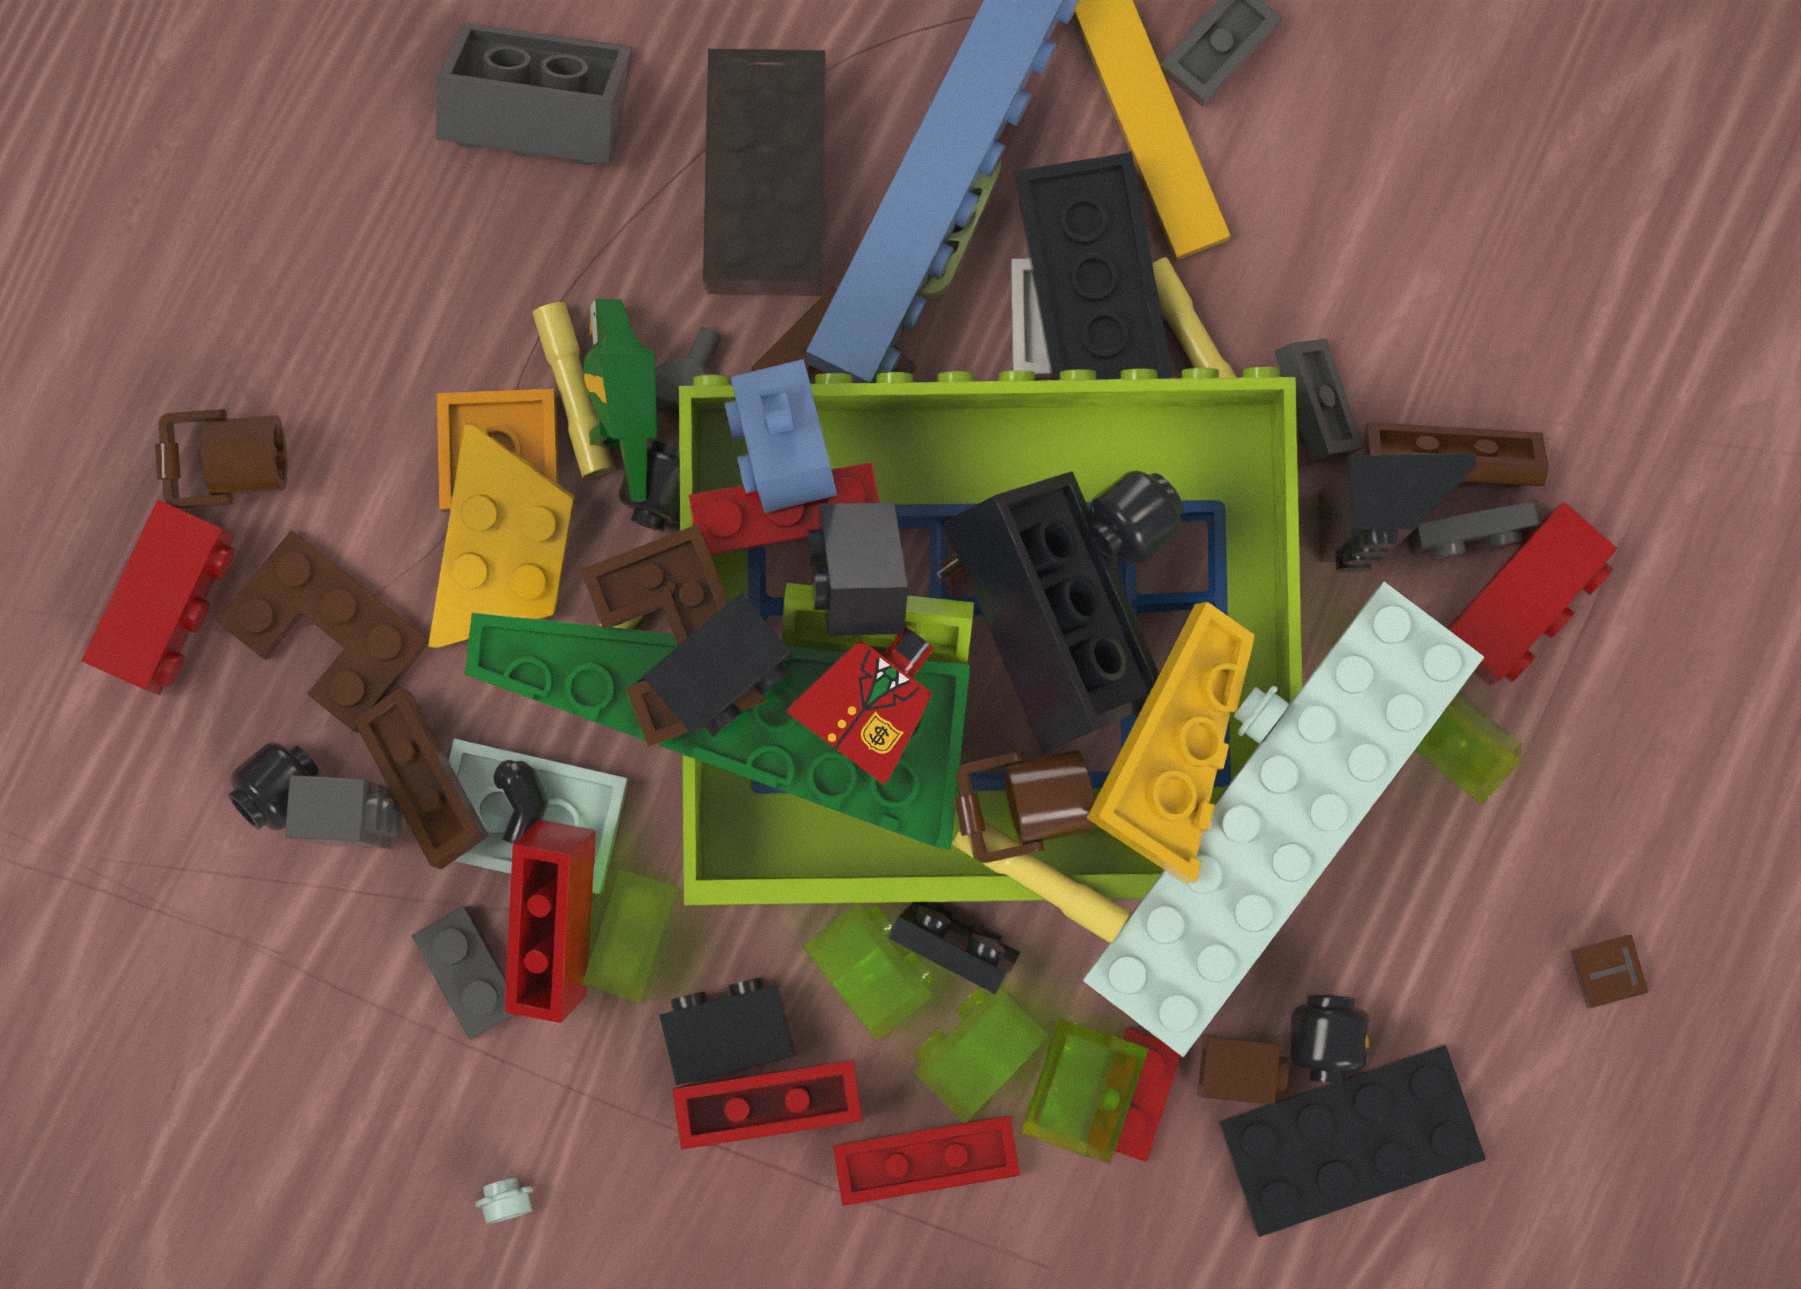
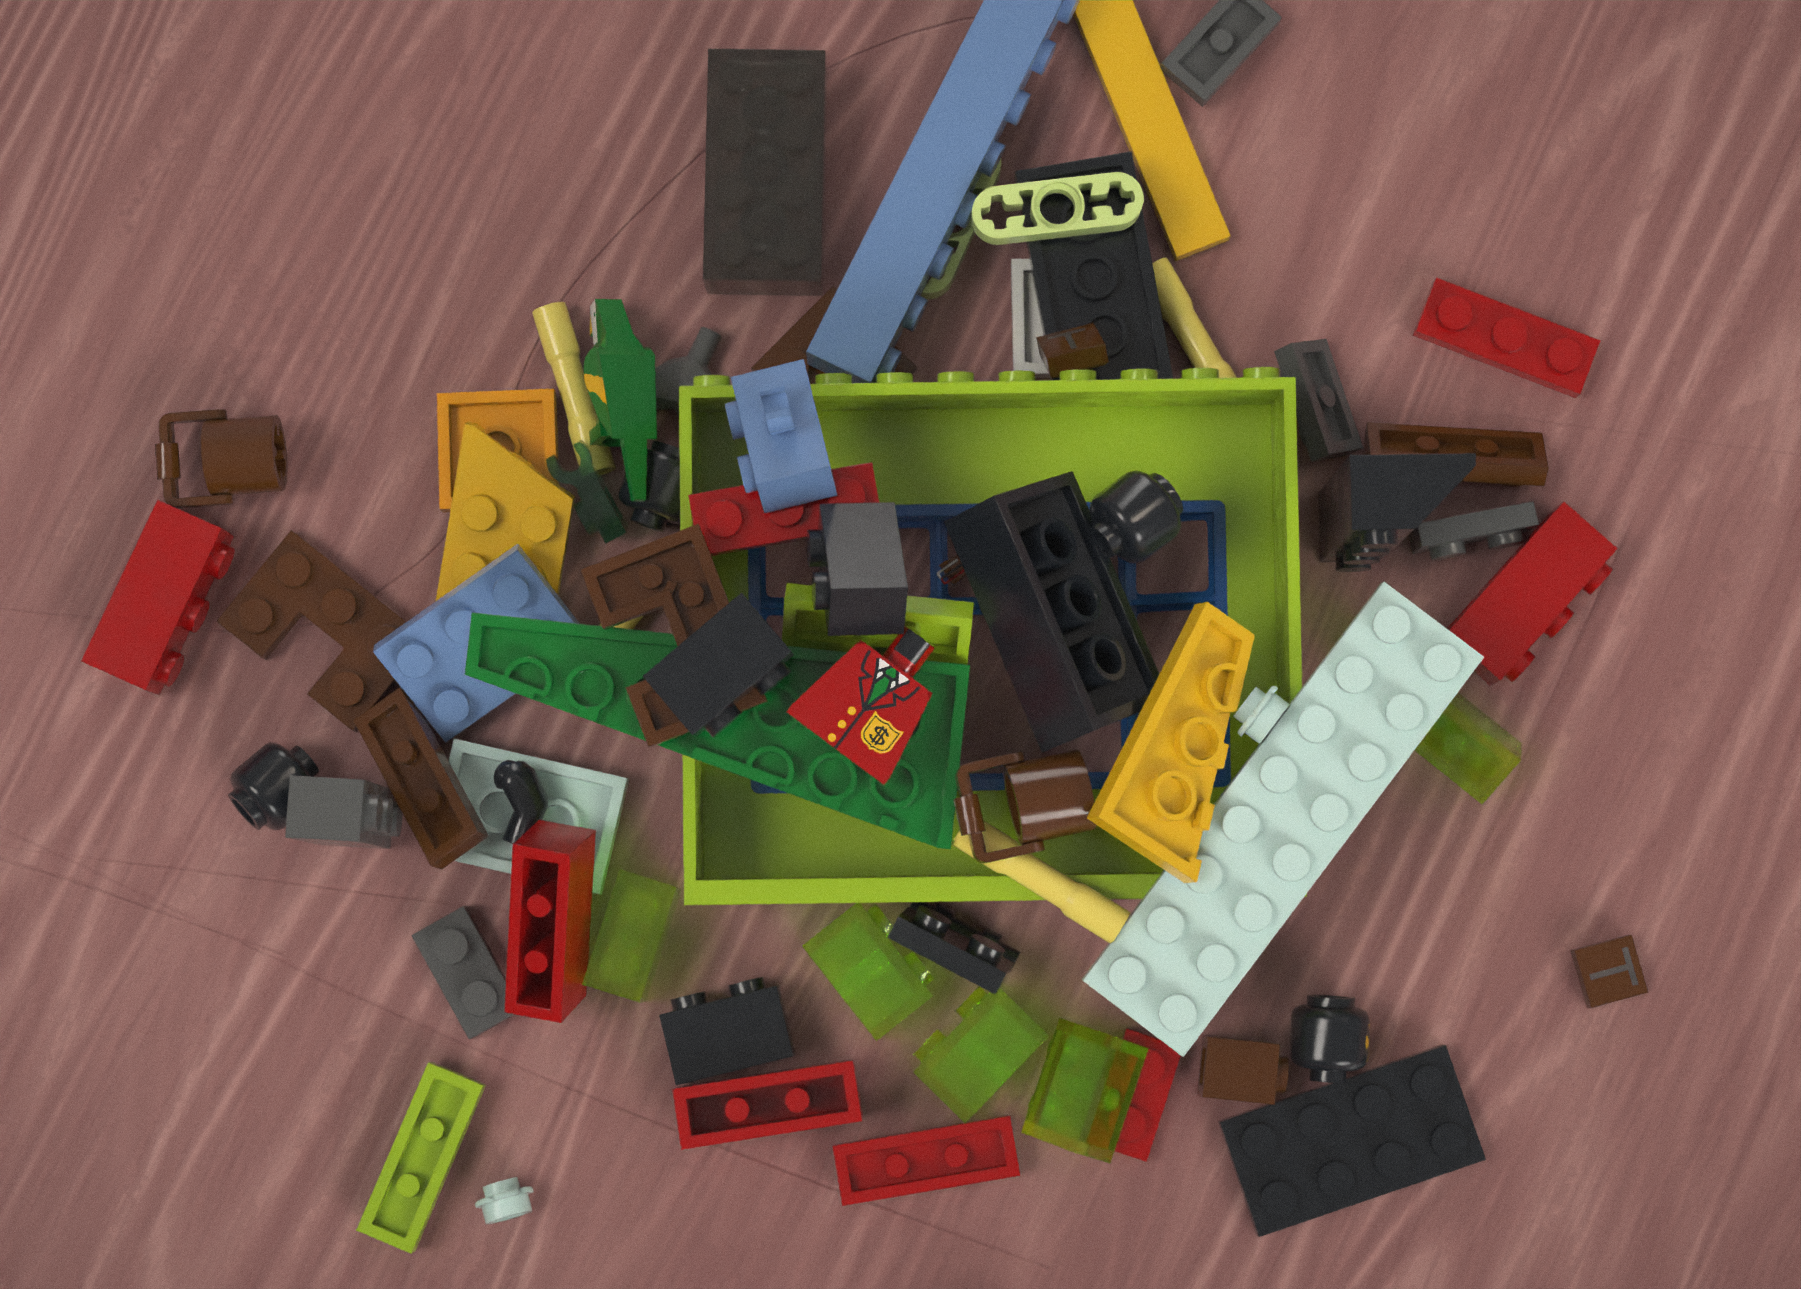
(421, 1157): none -> lime plate
(431, 648): none -> medium blue plate
(532, 93): dark grey slope -> none
(597, 506): none -> clear green plate
(1072, 349): none -> reddish brown tile
(1102, 216): none -> yellowish green beam
(1506, 338): none -> red plate

